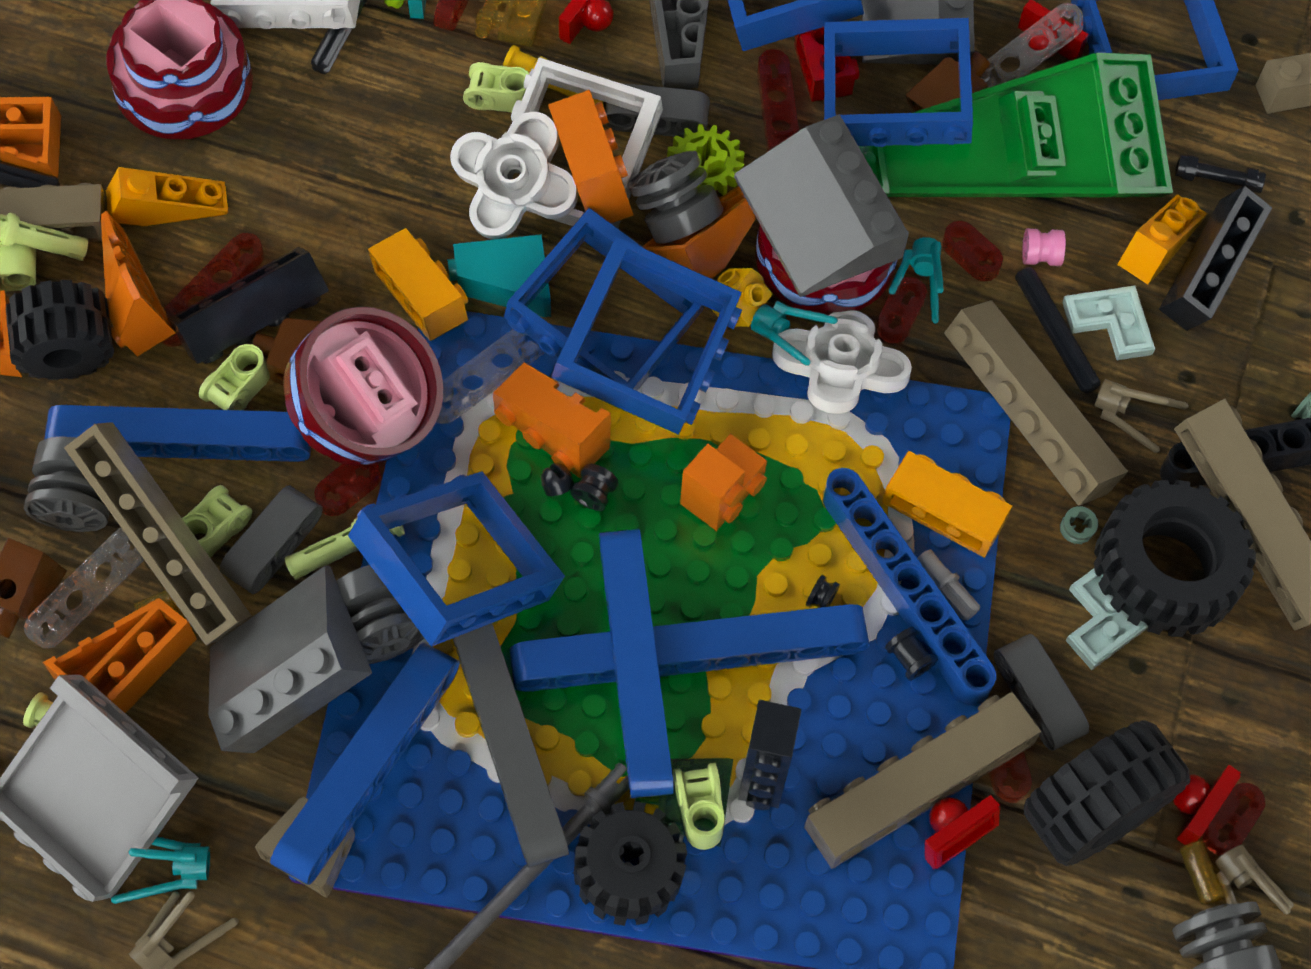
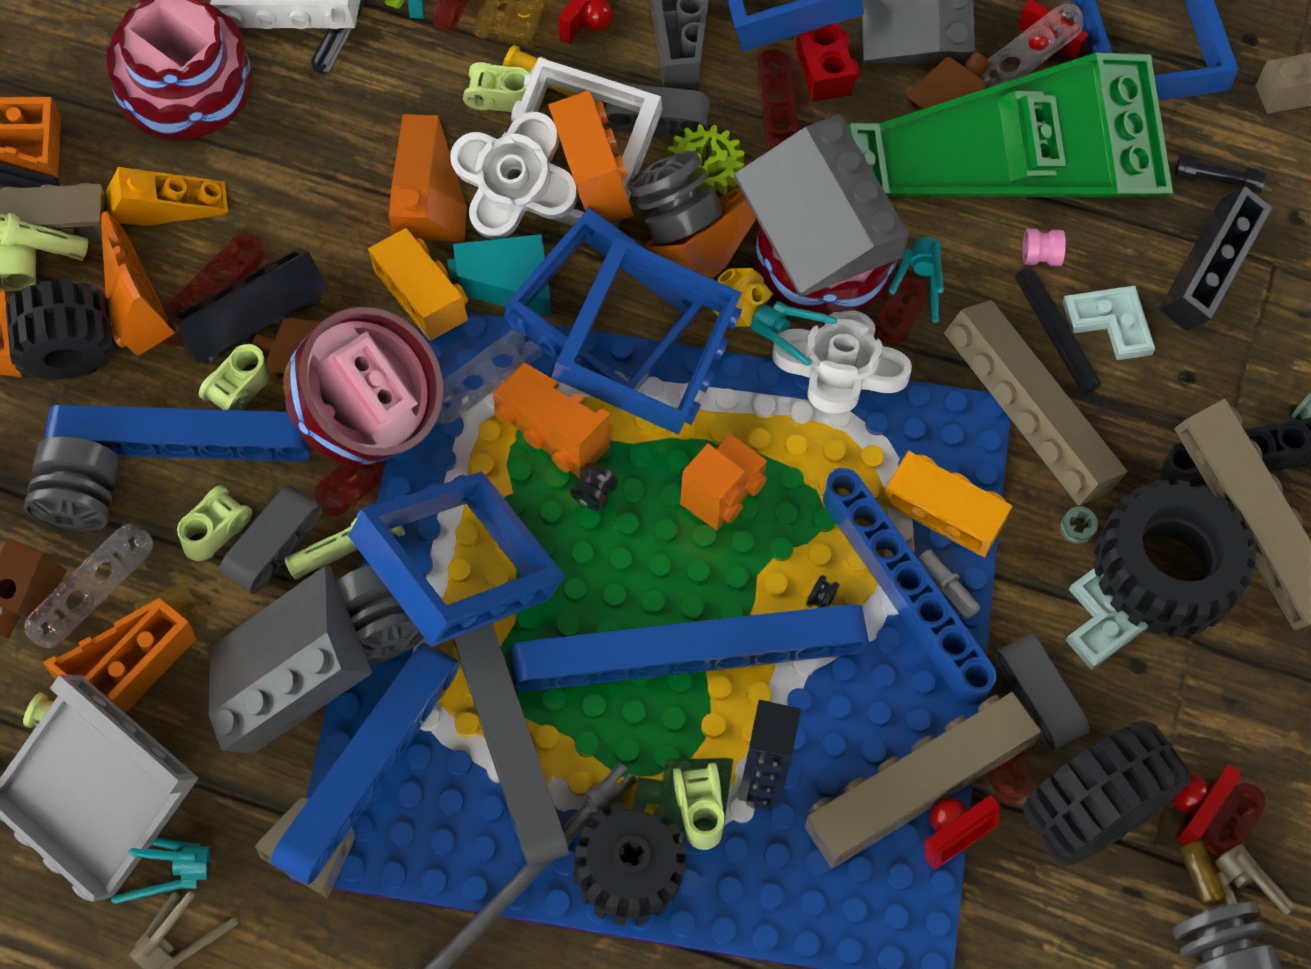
(158, 532): dark tan brick -> none
(425, 185): none -> orange wedge
(556, 480): black hinge -> none
(636, 664): blue beam -> none
(902, 38): blue window -> none
(911, 653): black bush -> none
(971, 251): clear red beam -> none
(1116, 398): dark tan plant -> none
(1161, 238): light orange slope -> none

